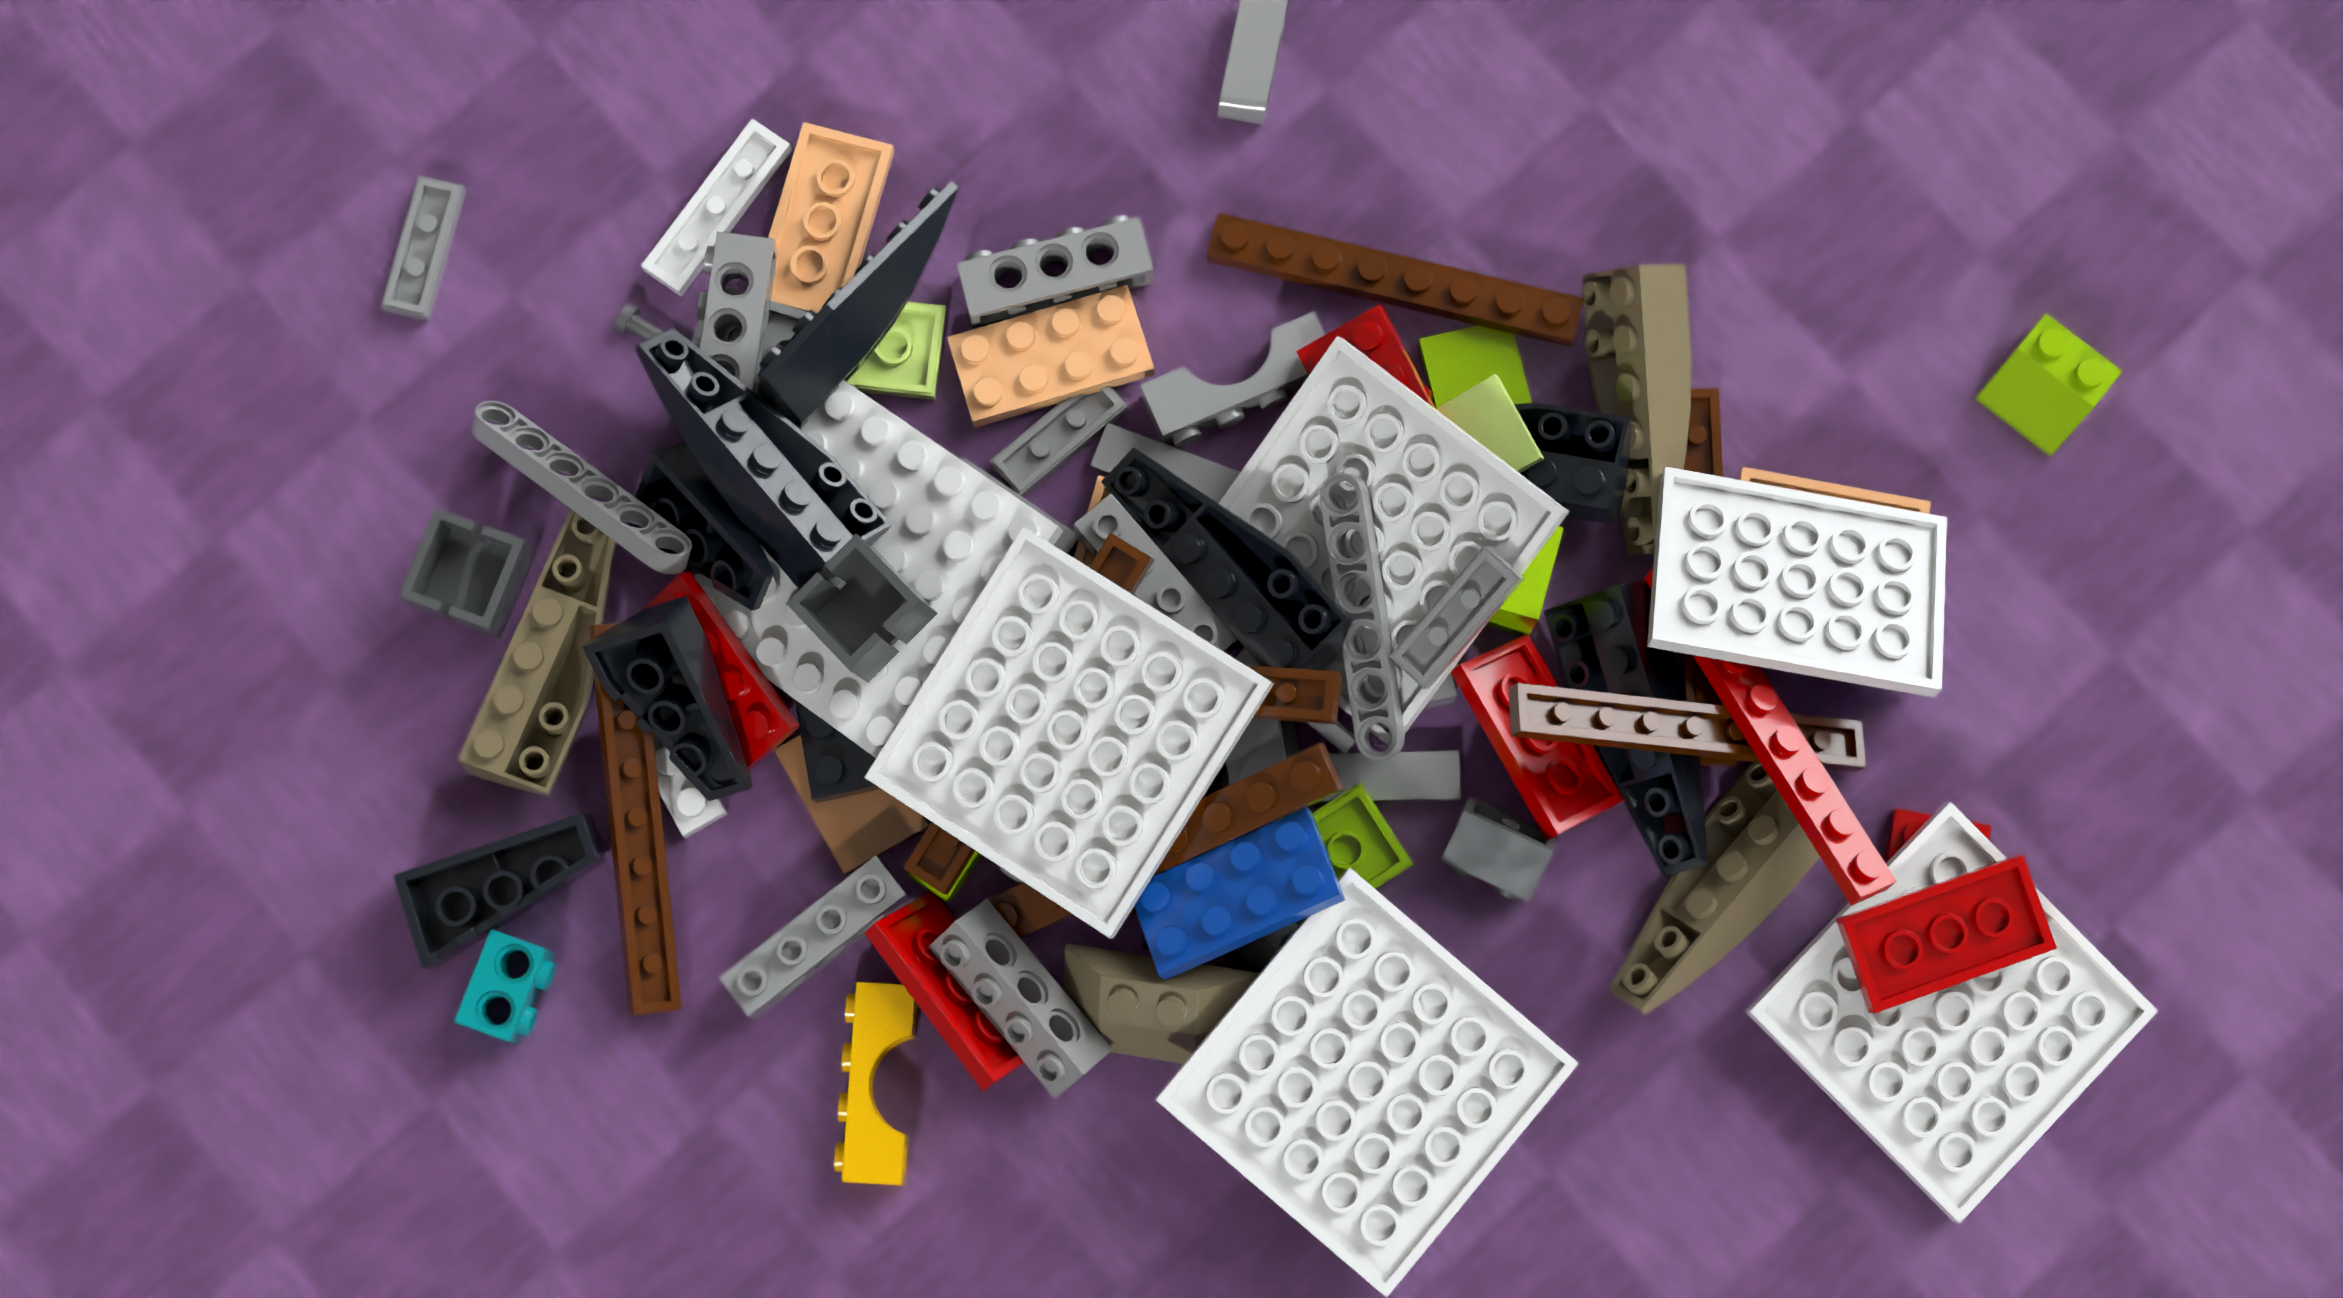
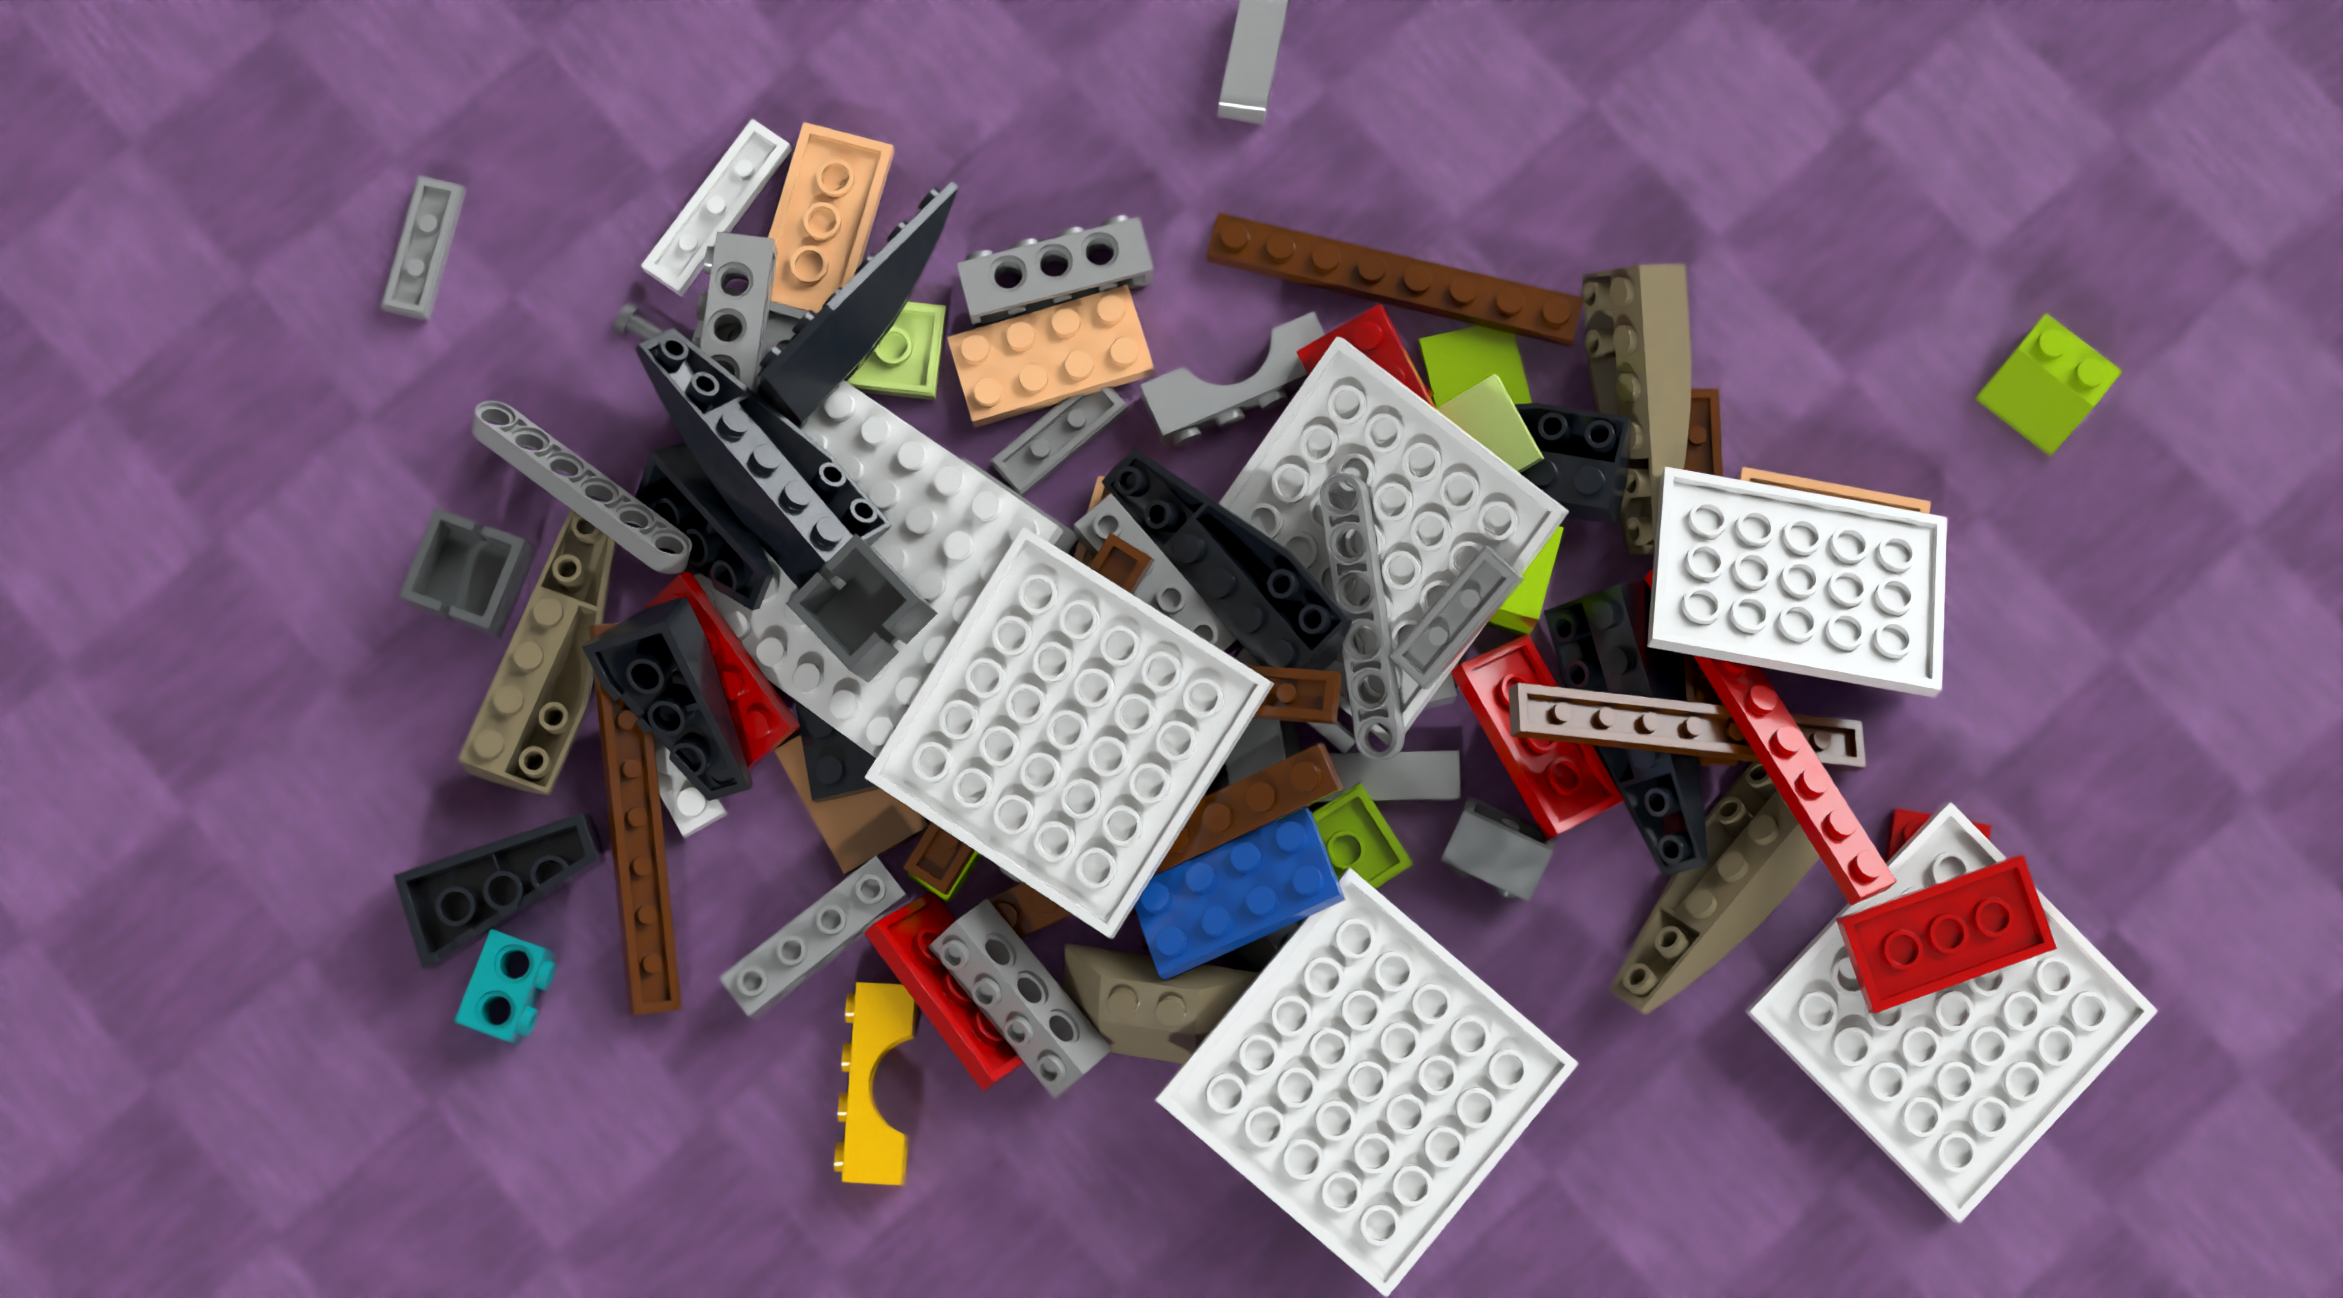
(1201, 473): light grey tile -> none

